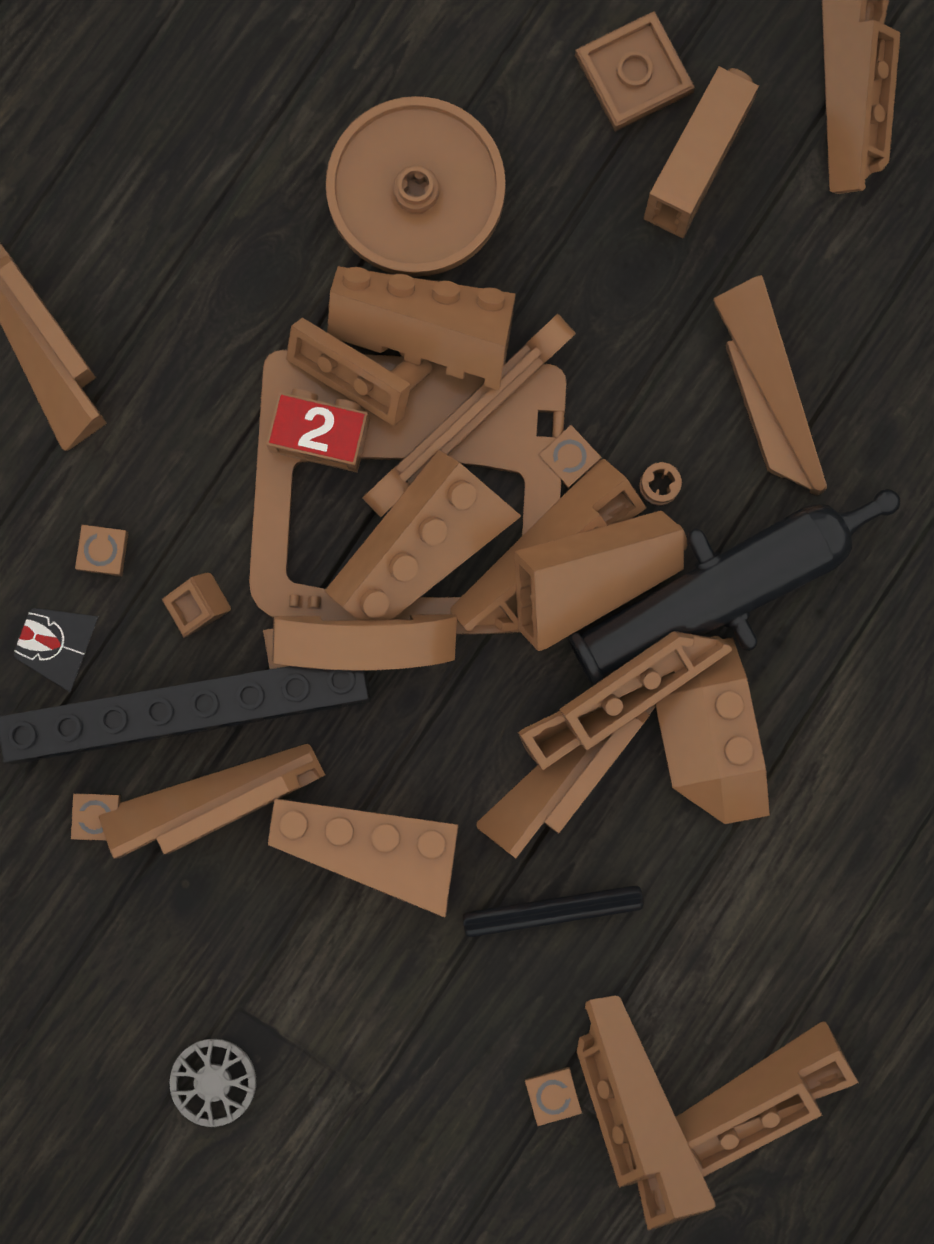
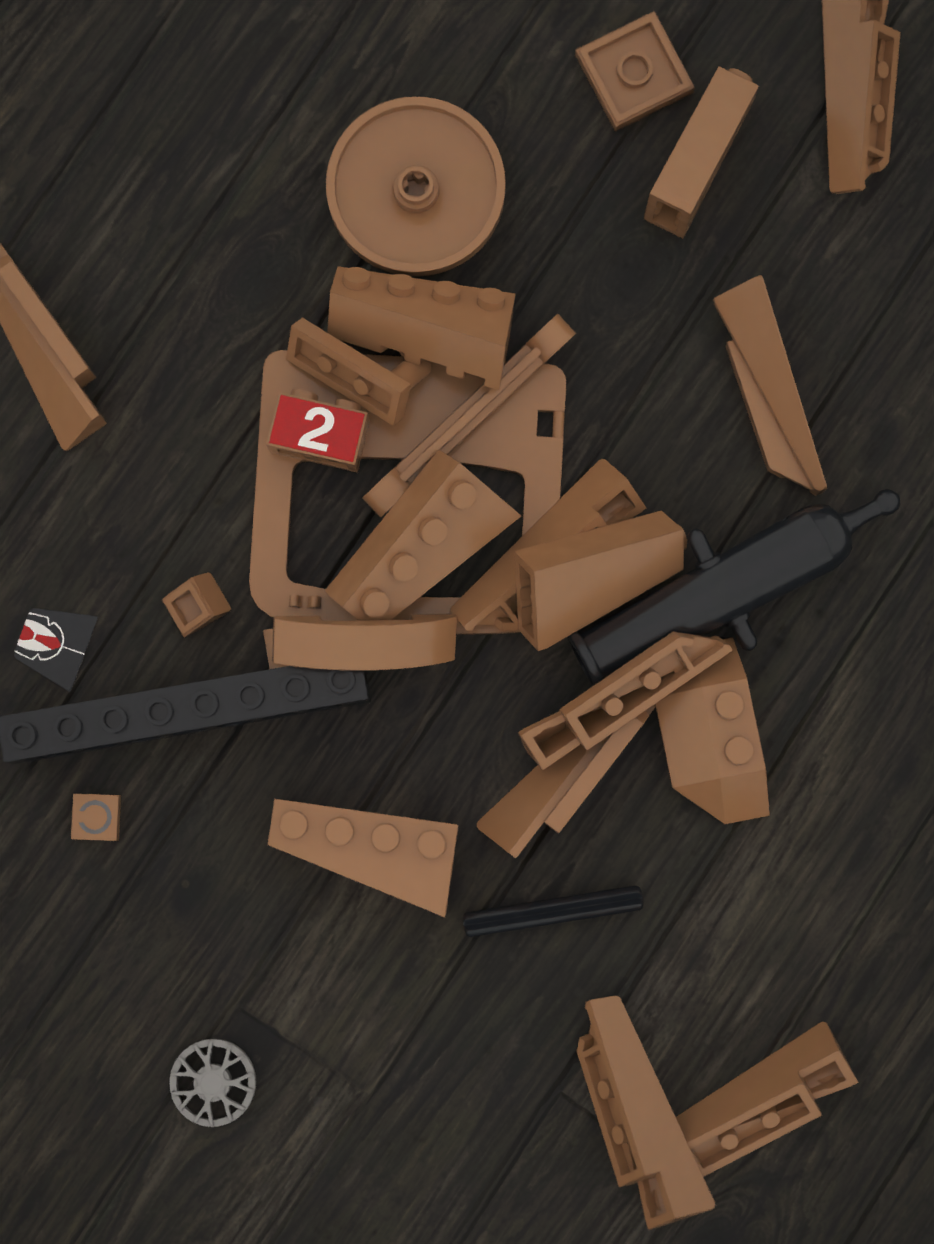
(101, 550): medium nougat tile -> none
(207, 803): medium nougat wedge -> none
(553, 1096): medium nougat tile -> none
(570, 456): medium nougat tile -> none
(648, 477): medium nougat bush -> none

